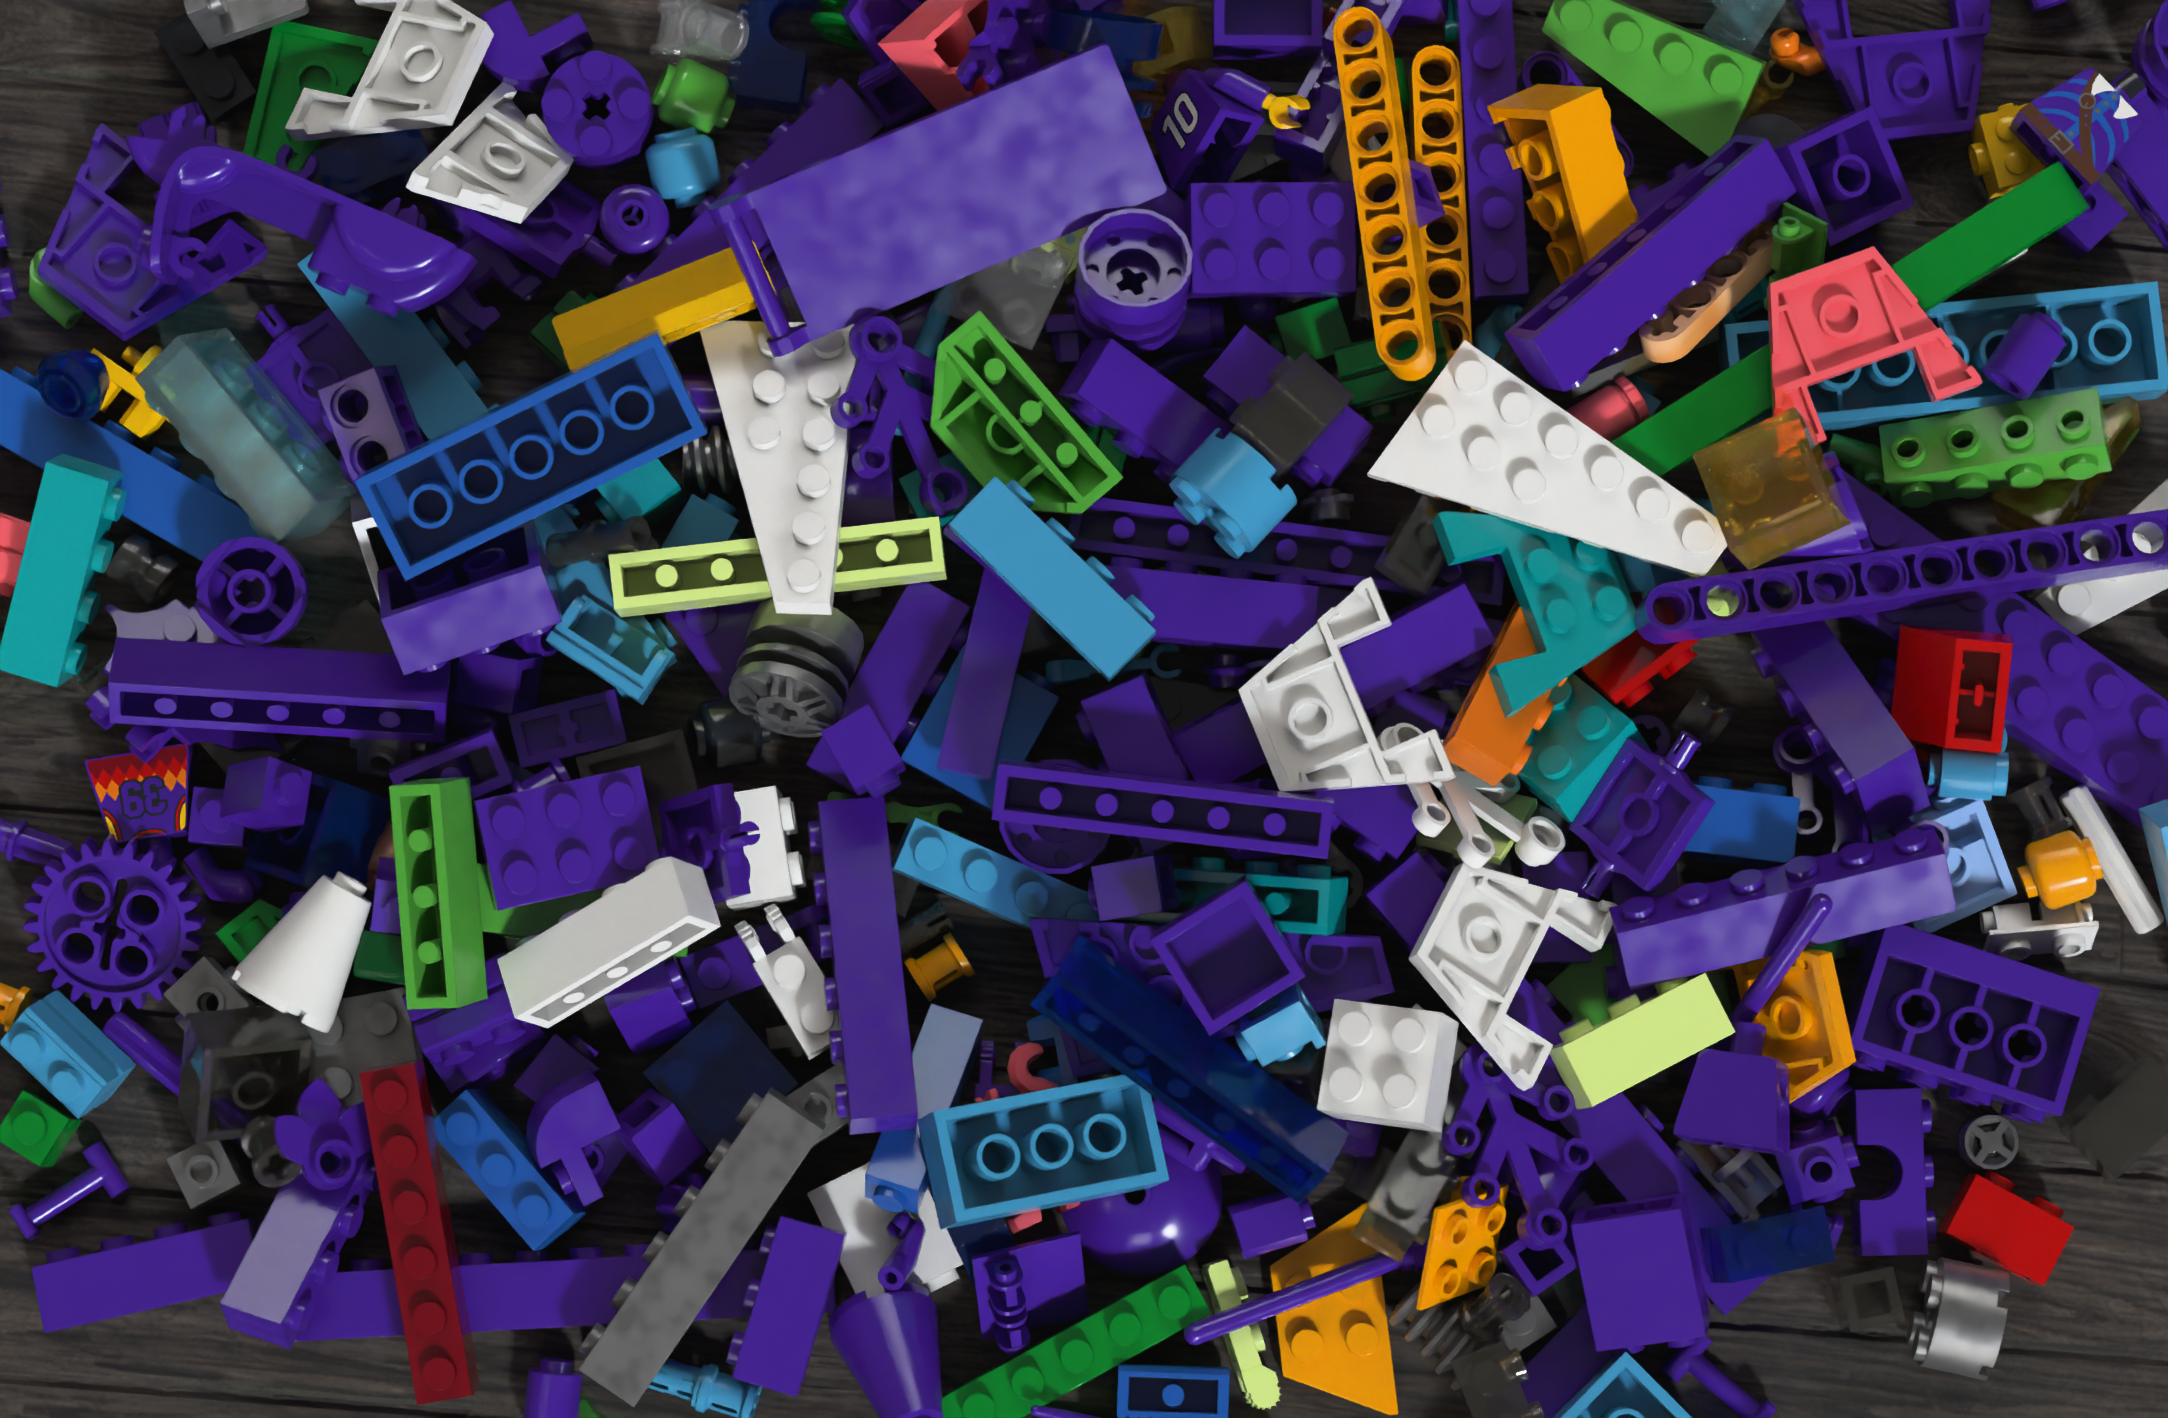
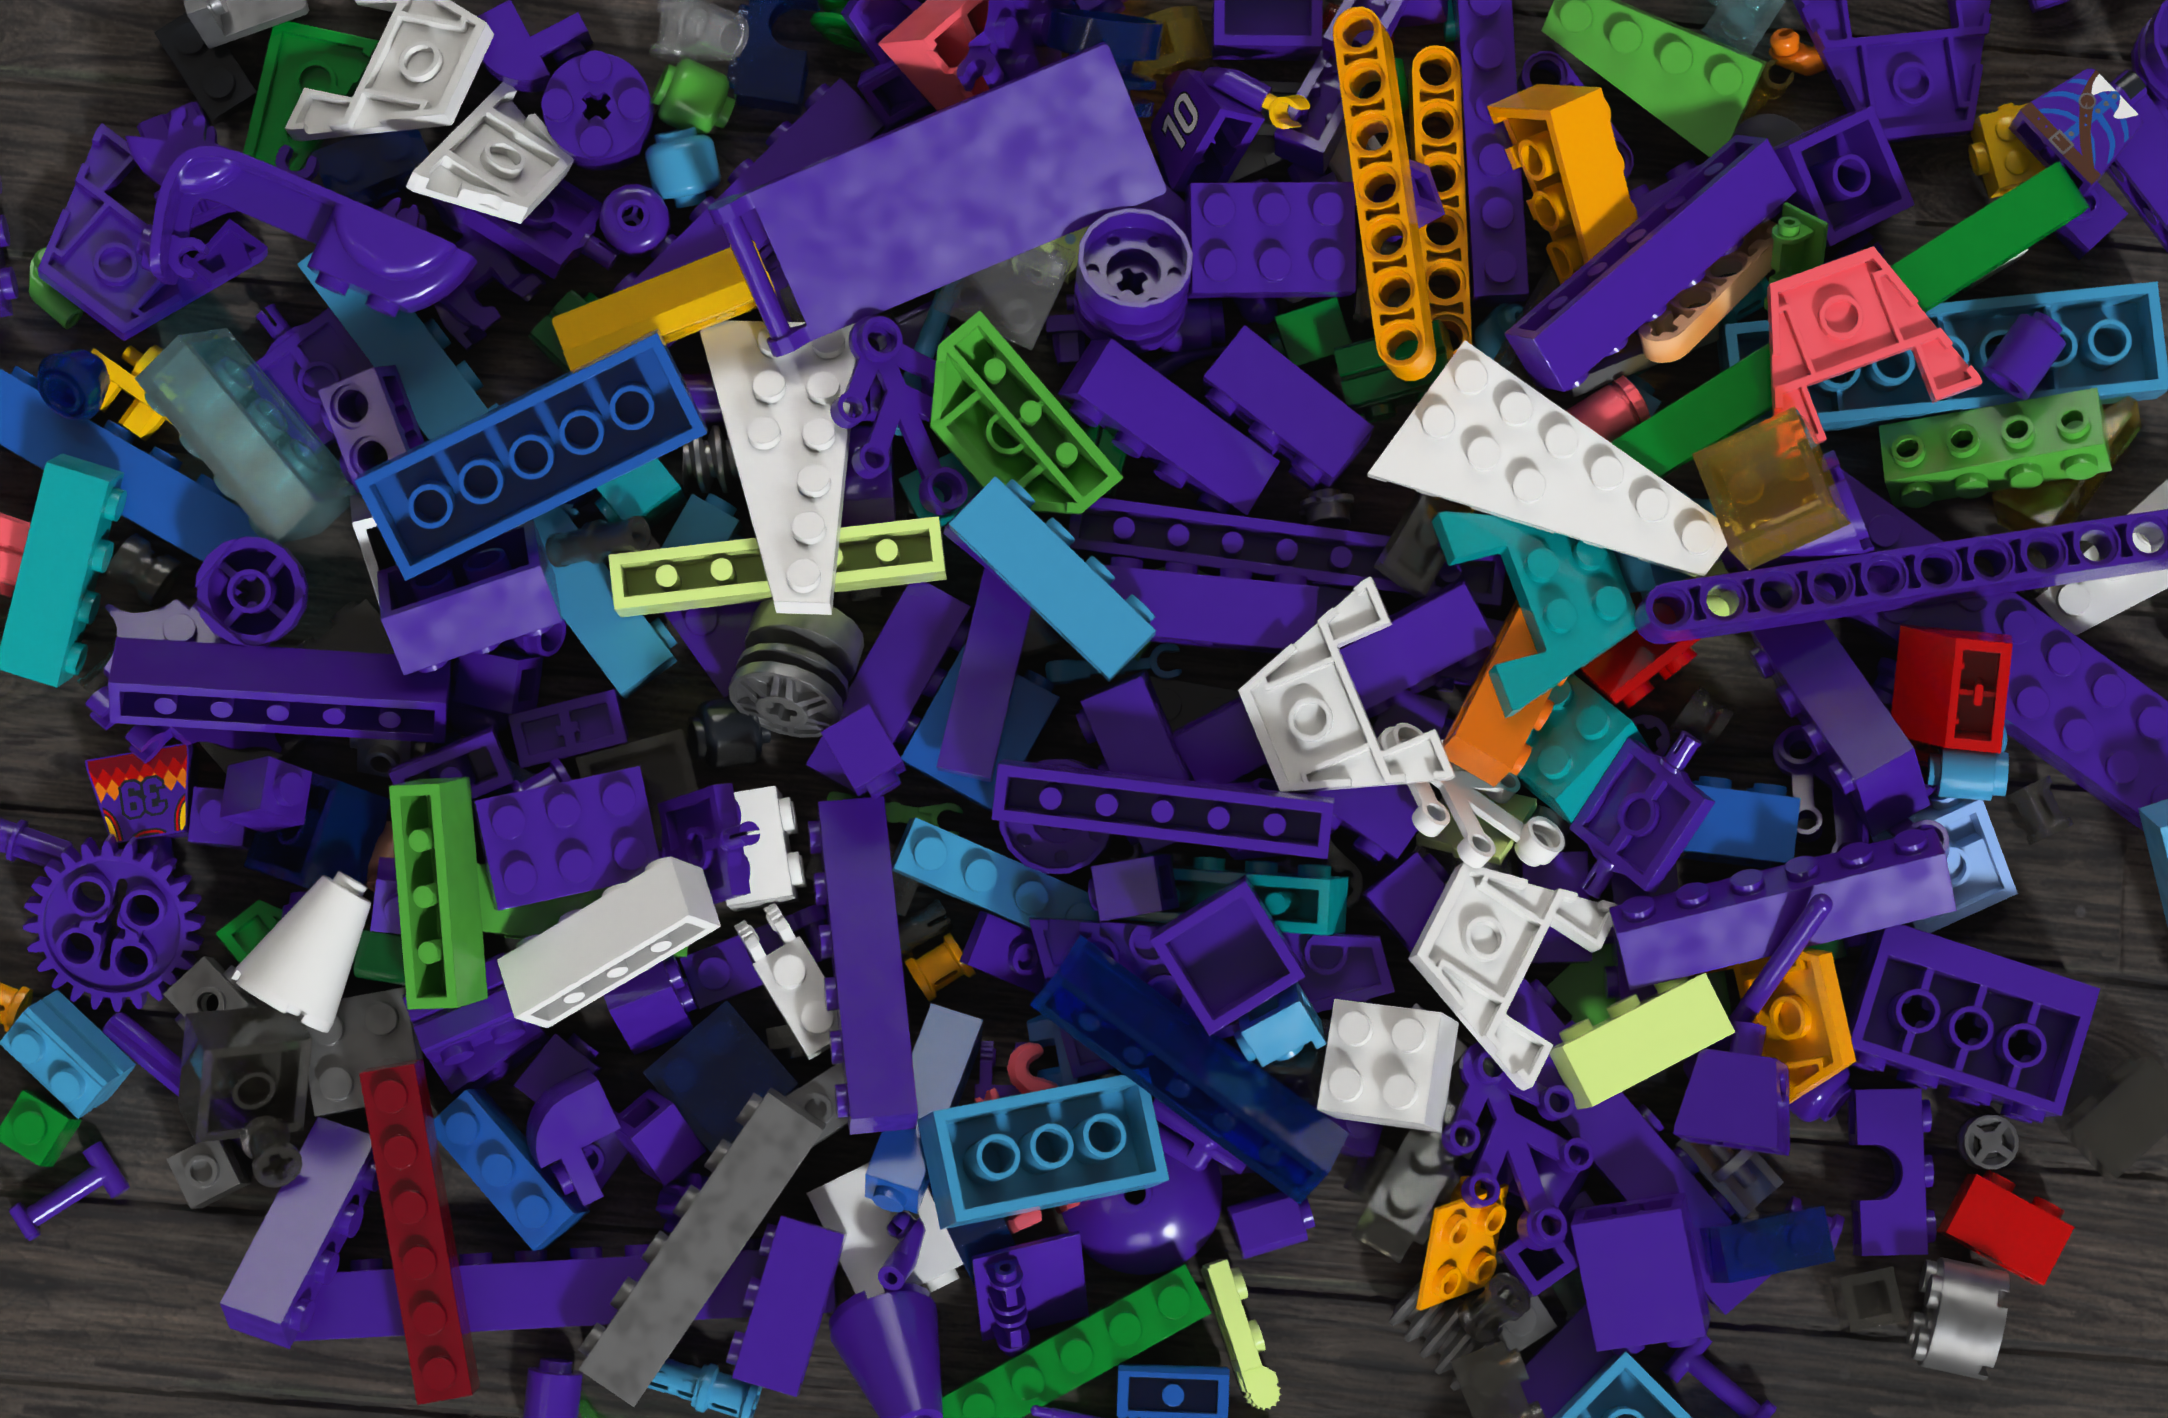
(141, 1275): dark purple brick -> none
(223, 884): dark purple arm -> none
(322, 1128): dark purple plate -> none
(610, 648): dark azure hinge -> none
(1004, 952): none -> dark purple plate
(1231, 491): dark azure brick -> none
(1232, 670): dark purple plate -> none
(1291, 413): clear smoke brick -> none
(1303, 1293): dark purple piece -> none
(1342, 1337): light orange wing -> none
(1817, 1162): dark purple brick -> none
(1863, 459): bright green arm -> none
(2060, 869): light orange head -> none
(2060, 930): white hinge -> none
(2113, 859): white axle -> none

